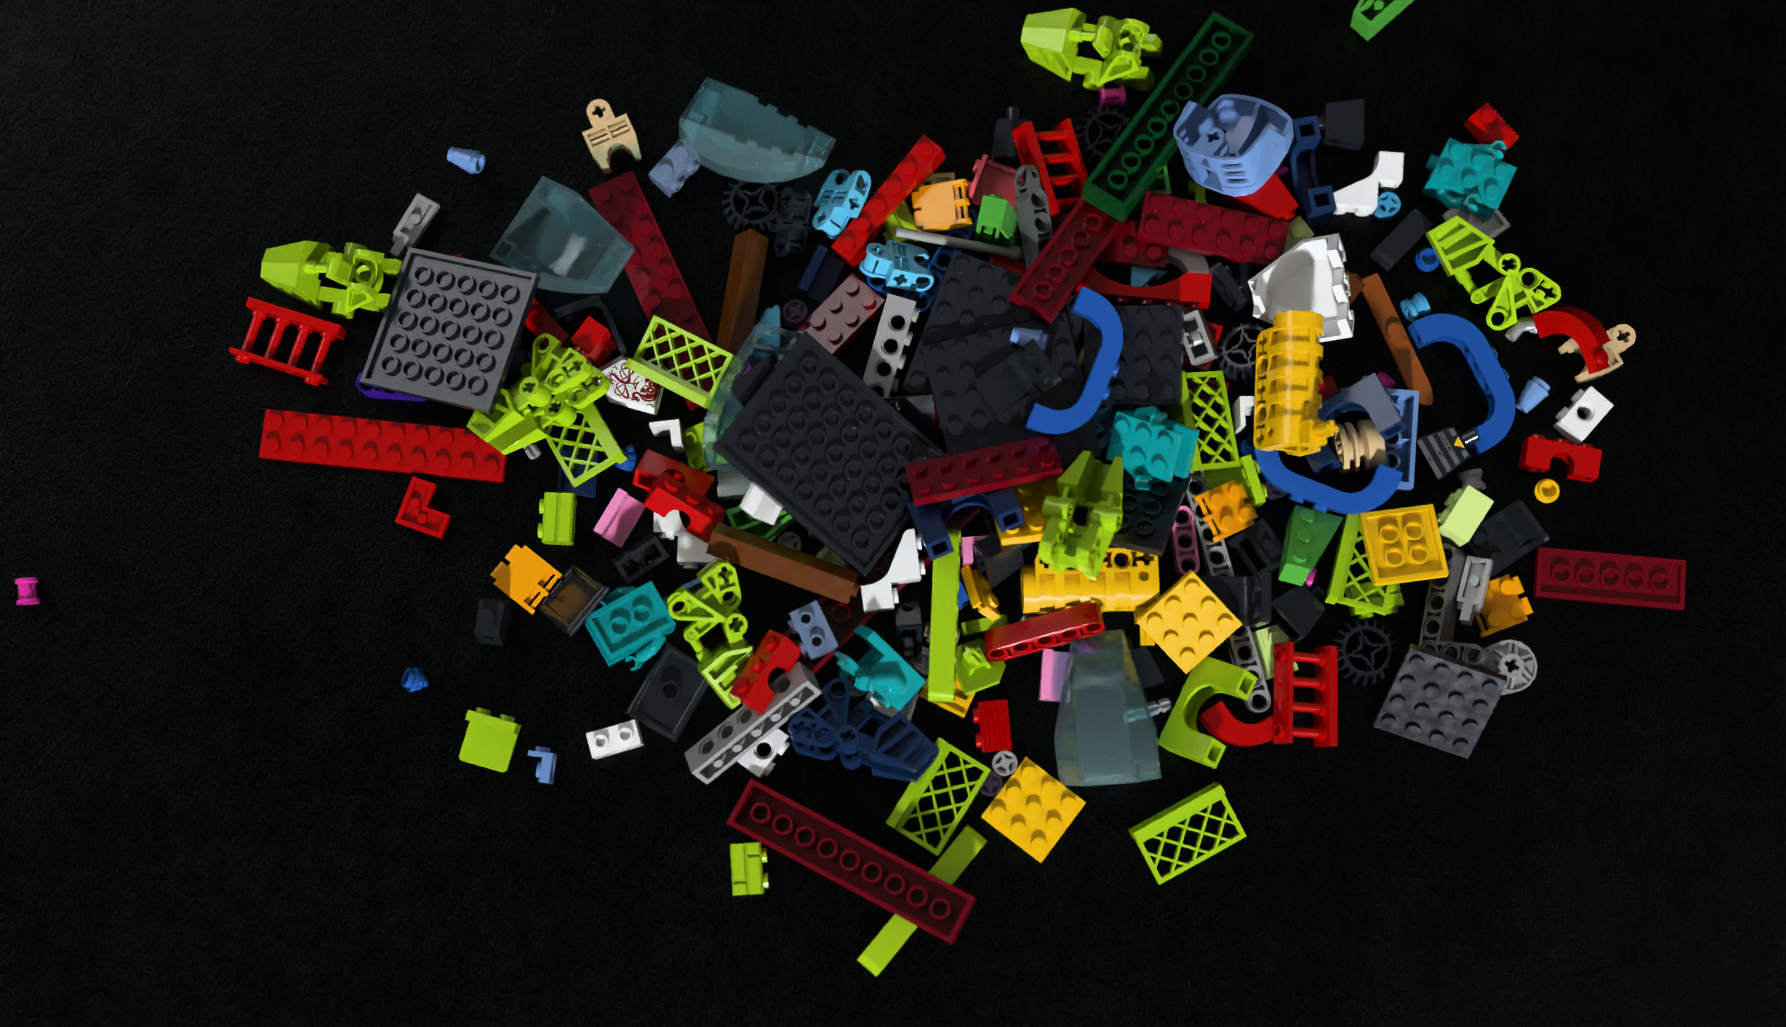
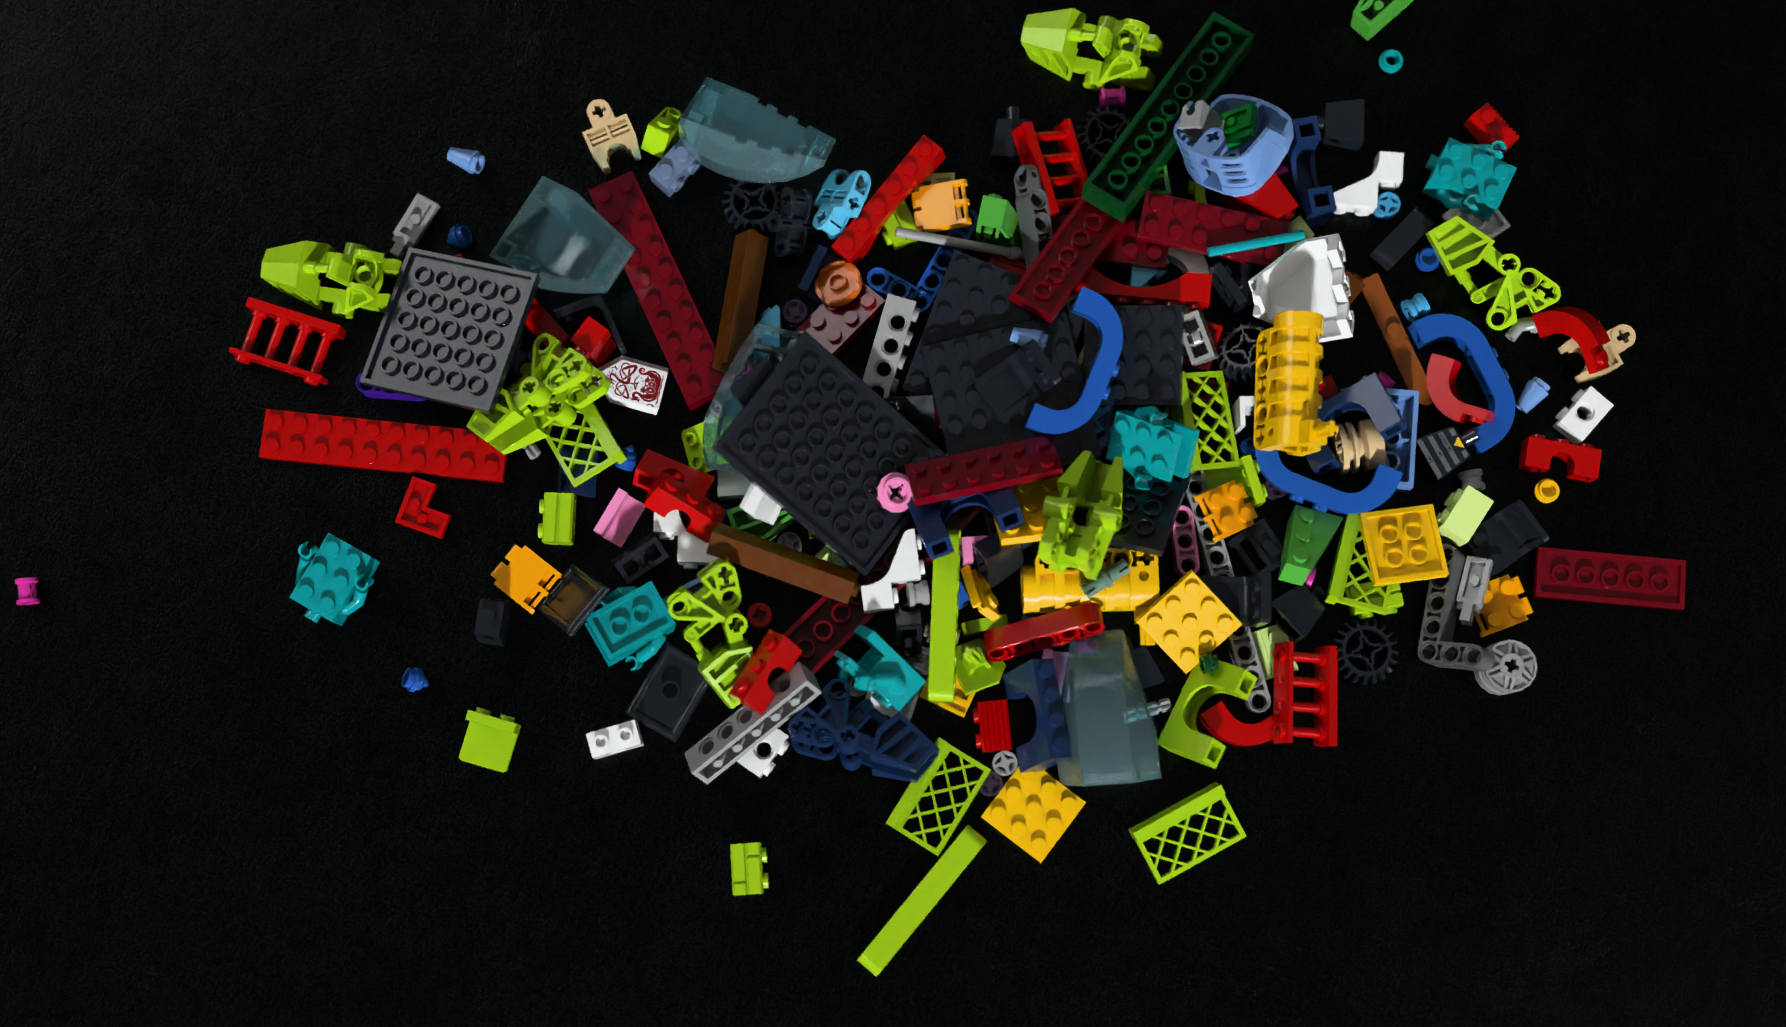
(333, 580): none -> teal torso
(459, 236): none -> blue plate
(545, 769): medium blue bracket -> none
(662, 132): none -> lime slope
(667, 378): lime fence -> none
(672, 428): white panel -> none
(760, 620): none -> red wheel
(813, 631): sand blue brick -> none
(838, 283): none -> orange tile
(852, 861): dark red brick -> none
(884, 493): none -> bright pink gear
(892, 264): medium azure piece -> none
(917, 593): none -> light grey wheel
(991, 179): coral panel -> none
(1050, 742): none -> dark blue arch
(1106, 578): none -> sand green pin
(1200, 121): none -> light grey hinge
(1208, 663): none -> dark green plate
(1240, 124): none -> green plate
(1256, 243): none -> teal bar
(1393, 55): none -> teal plate
(1439, 701): black plate -> none
(1441, 386): none -> red arch

